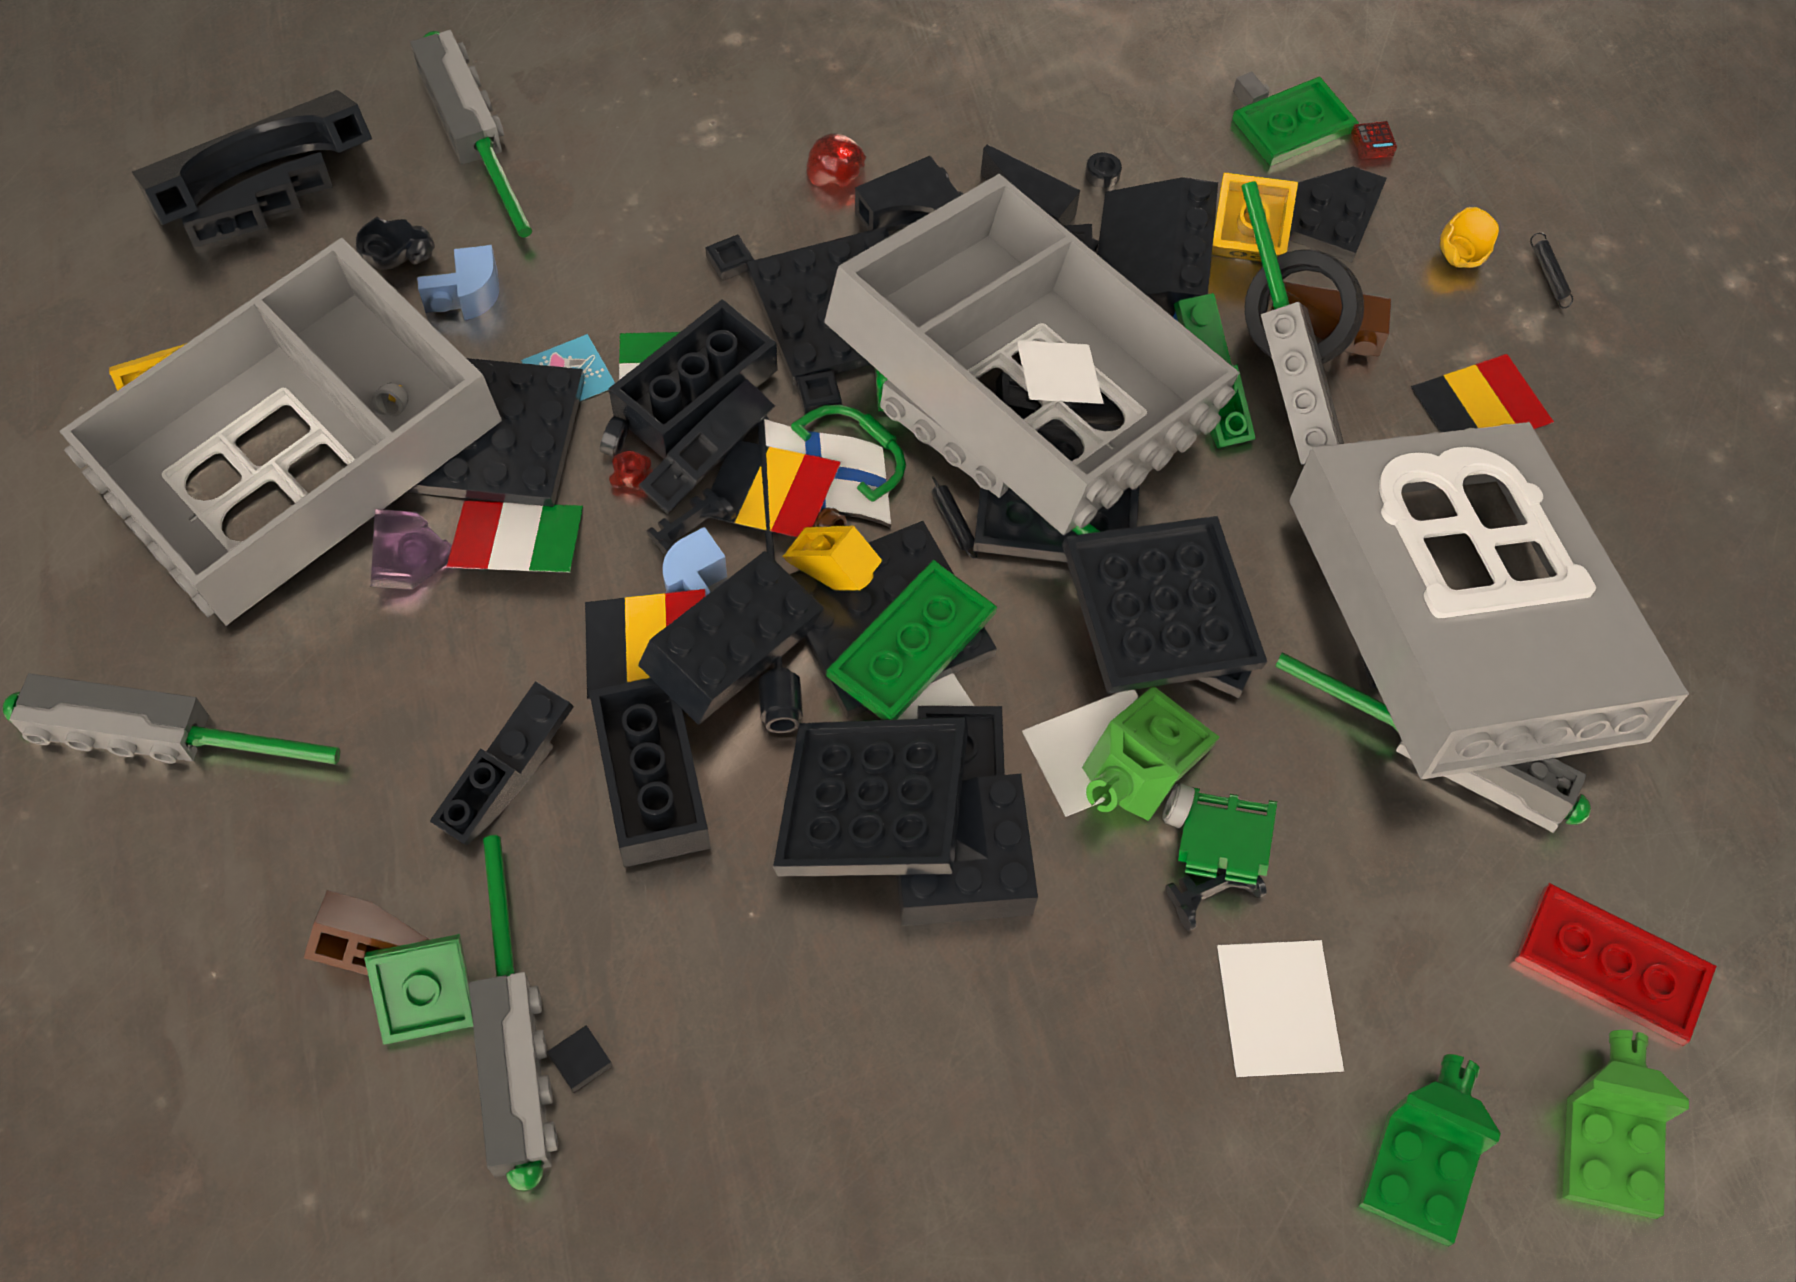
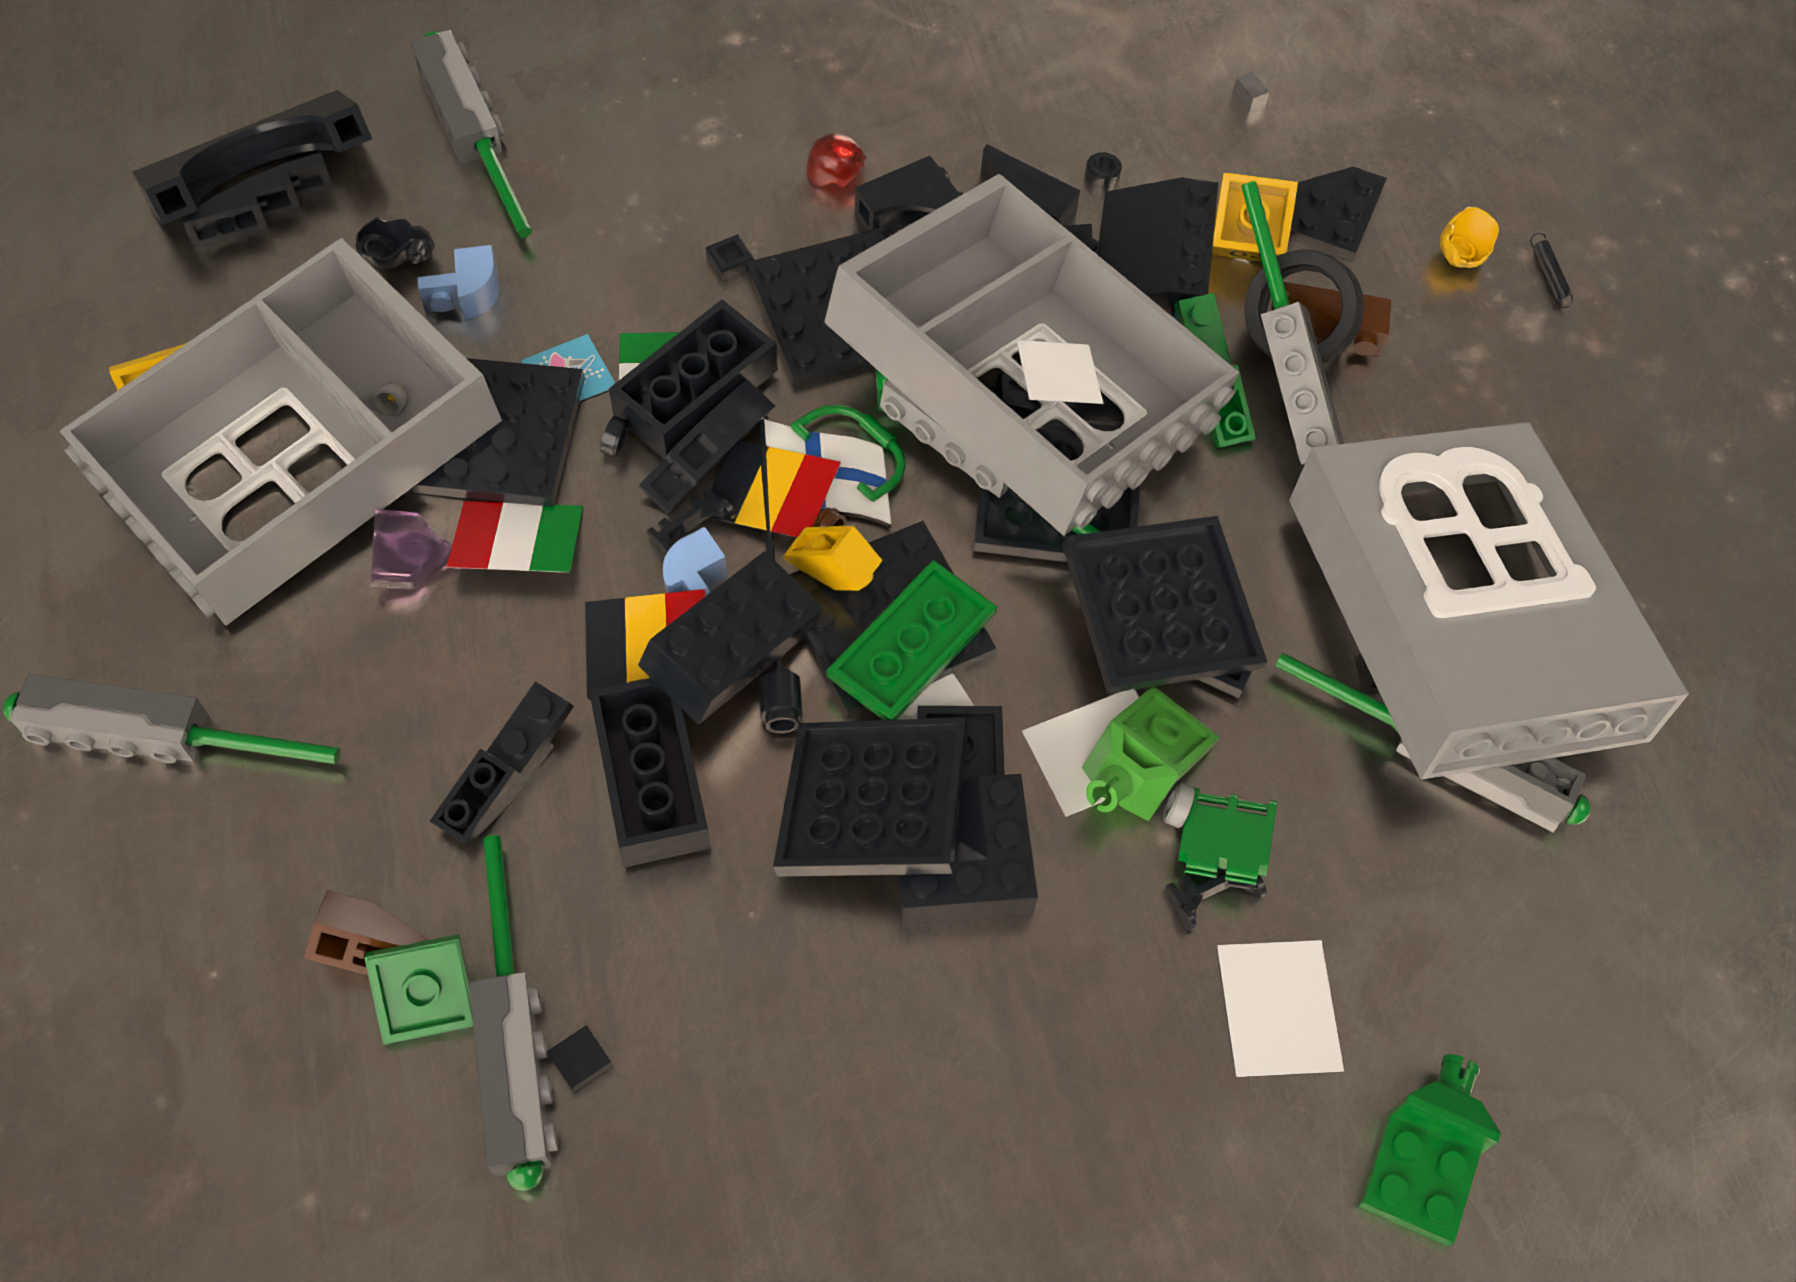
(626, 462): clear red plate -> none
(818, 390): black tile -> none
(953, 517): black piece -> none
(1294, 121): green tile -> none
(1374, 140): clear red tile -> none
(1481, 397): sticker -> none
(1616, 964): red tile -> none
(1620, 1132): bright green plate -> none

